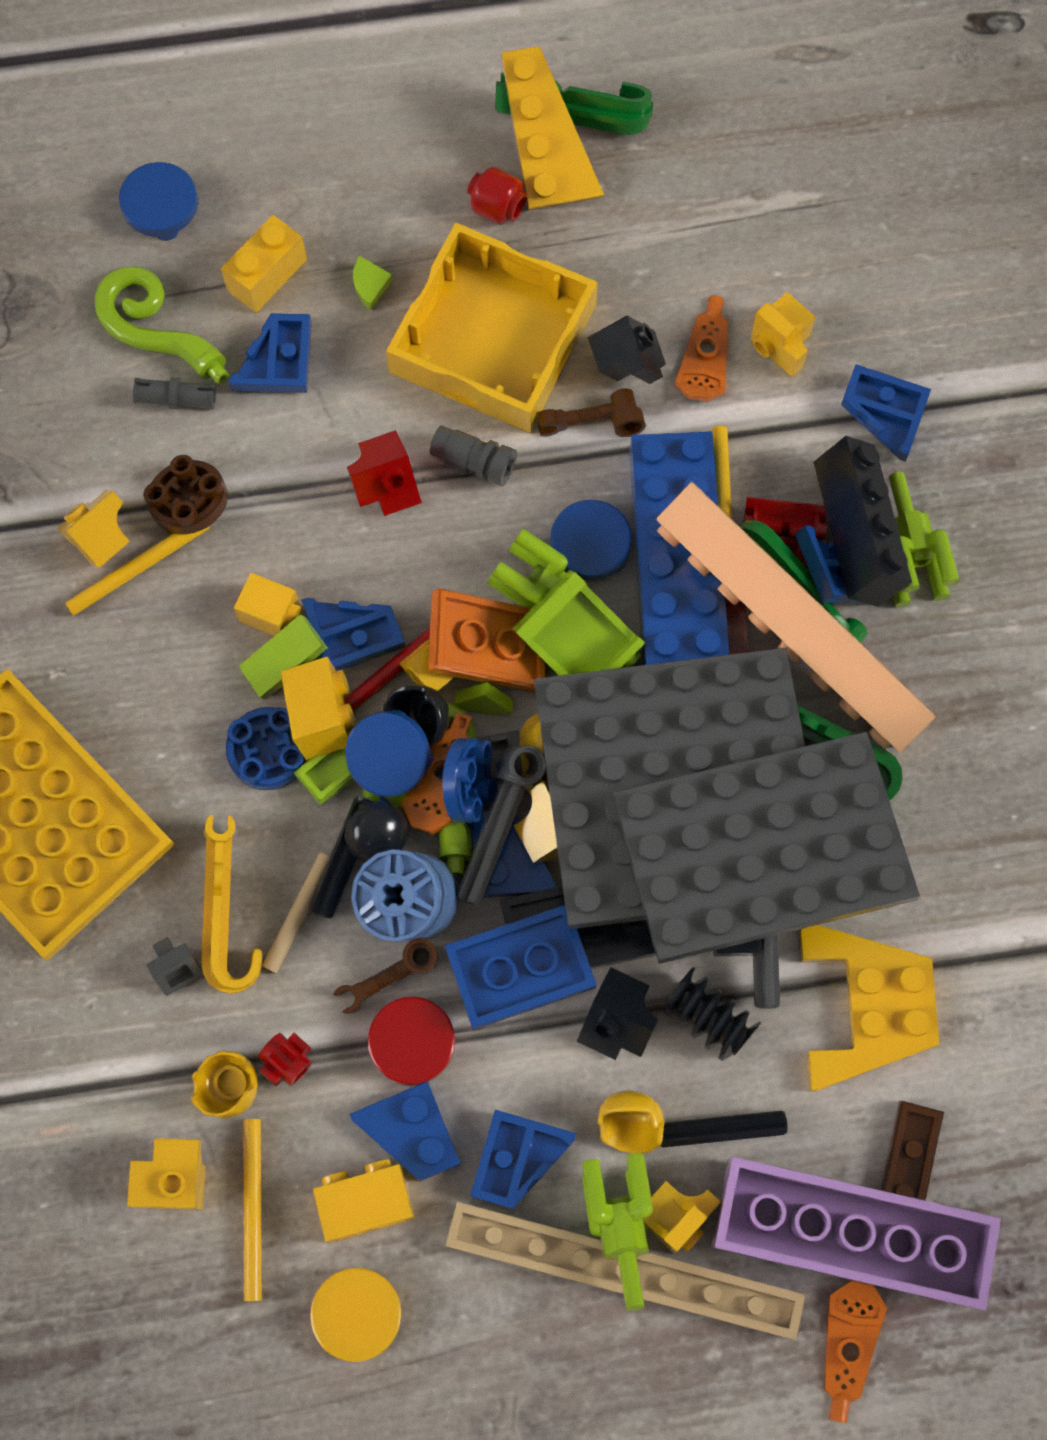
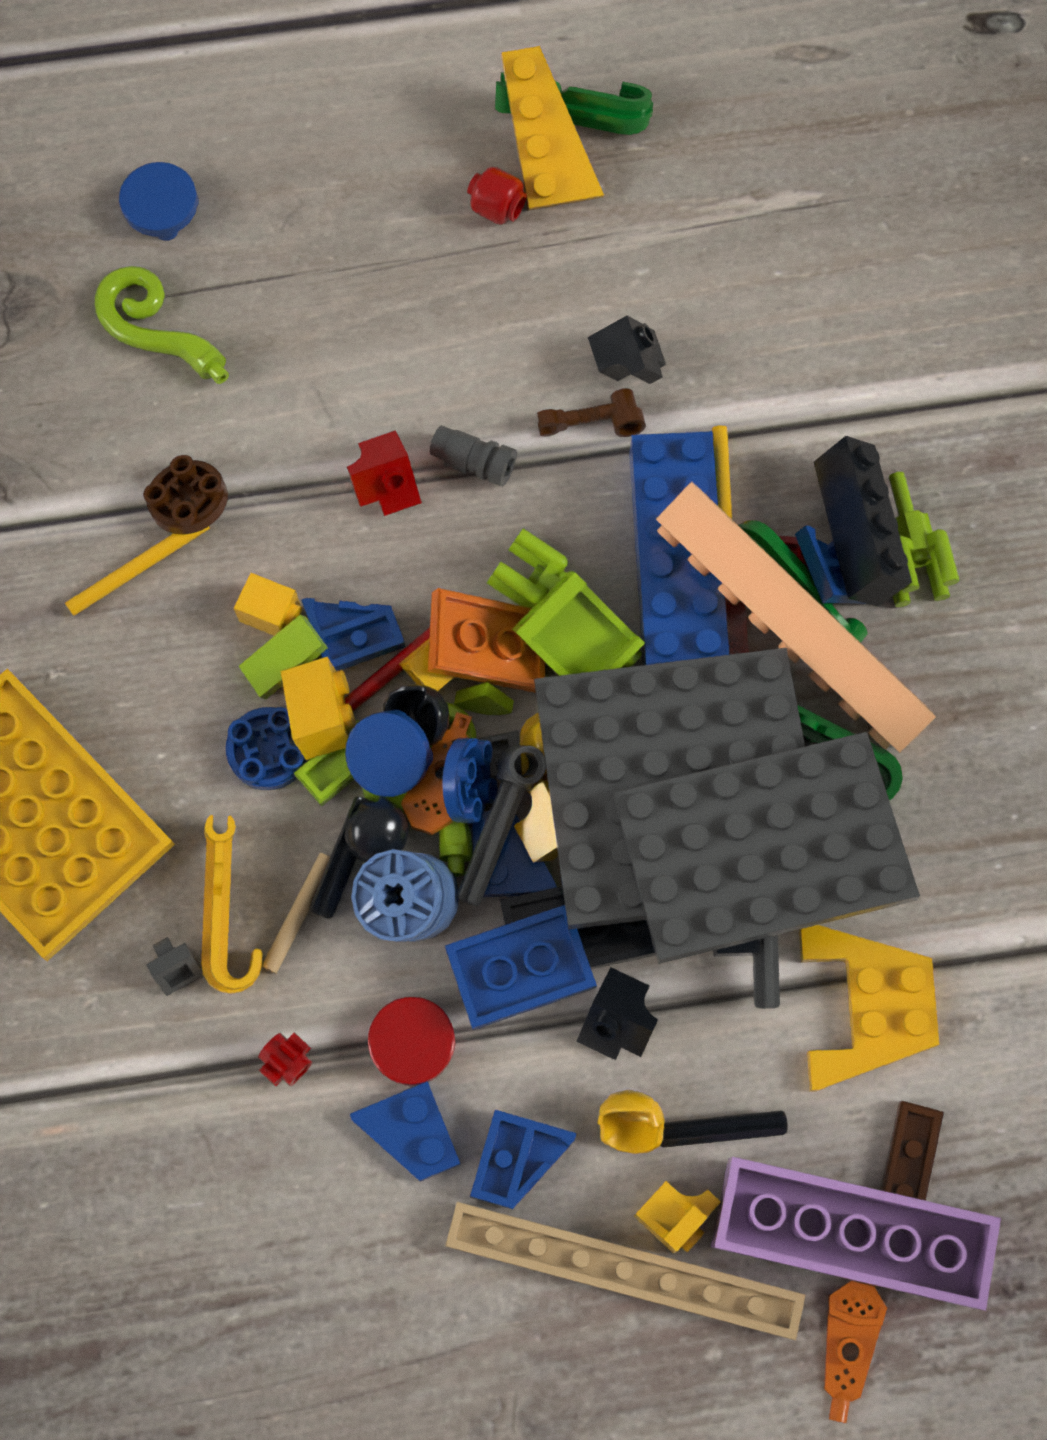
(95, 528): yellow brick -> none
(171, 1180): yellow brick -> none
(174, 393): dark grey pin -> none
(224, 1085): yellow hair -> none
(252, 1209): yellow bar -> none
(264, 263): yellow brick -> none
(278, 357): blue wing -> none
(356, 1314): yellow tile -> none
(363, 1201): yellow brick -> none
(370, 281): lime tile -> none
(390, 975): reddish brown brick -> none
(492, 327): yellow tile -> none
(592, 538): blue tile -> none
(621, 1221): lime plant -> none
(703, 365): orange piece -> none
(709, 1015): black piece -> none
(781, 331): yellow brick -> none
(787, 516): red hinge -> none
(886, 407): blue wing -> none

